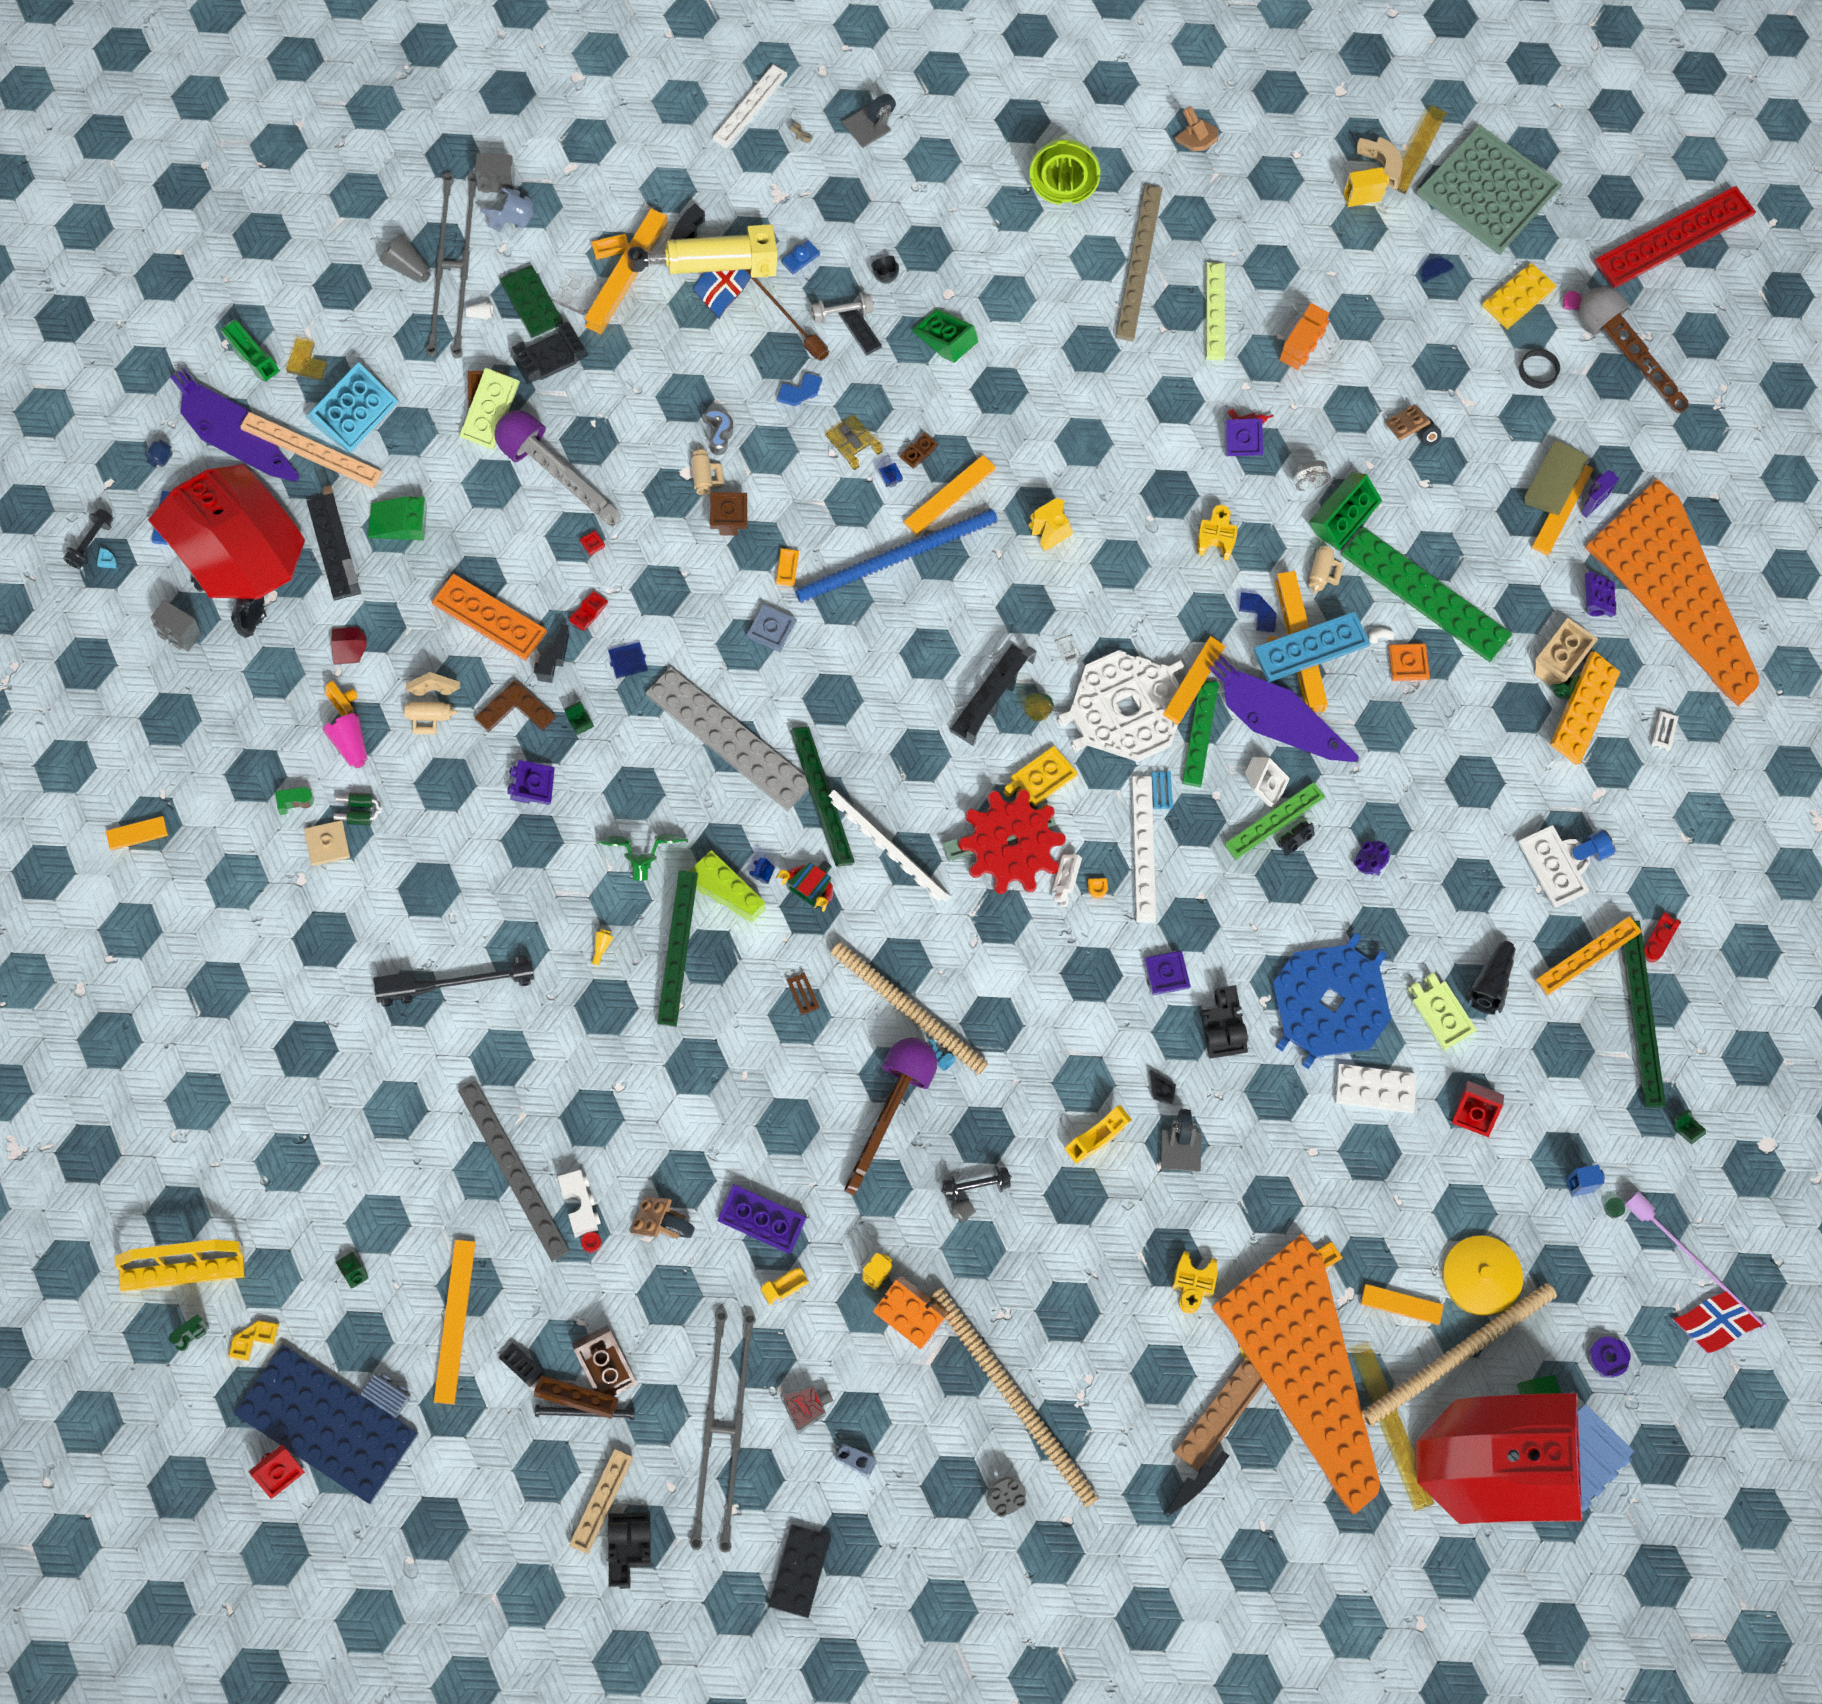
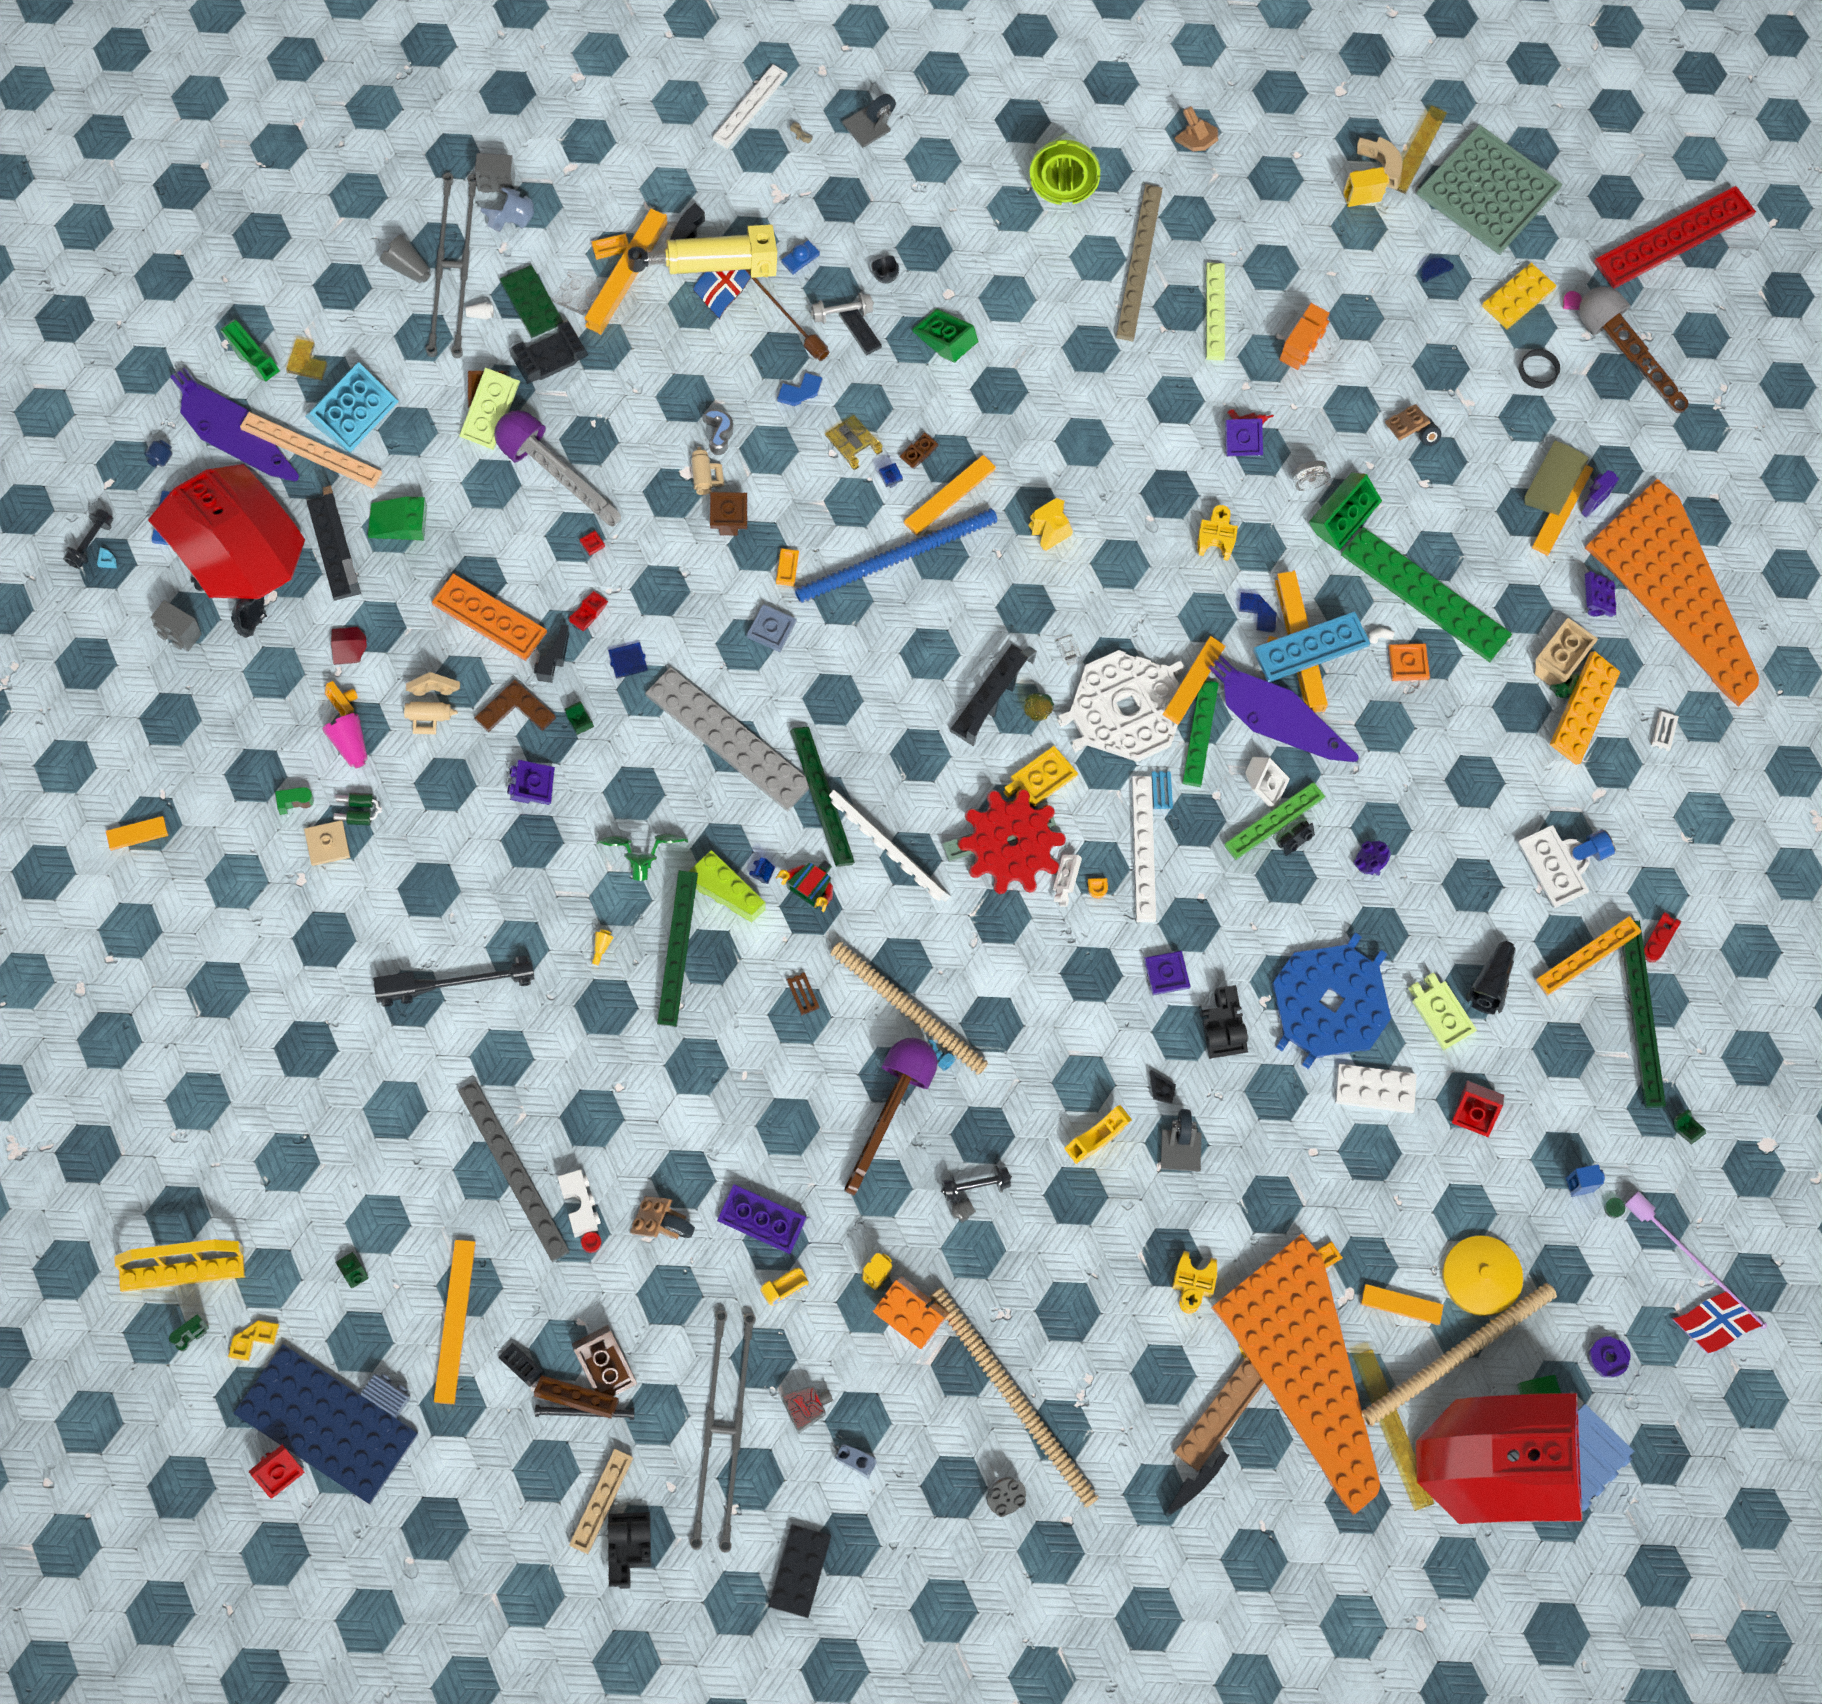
(1321, 569): tan piece -> none

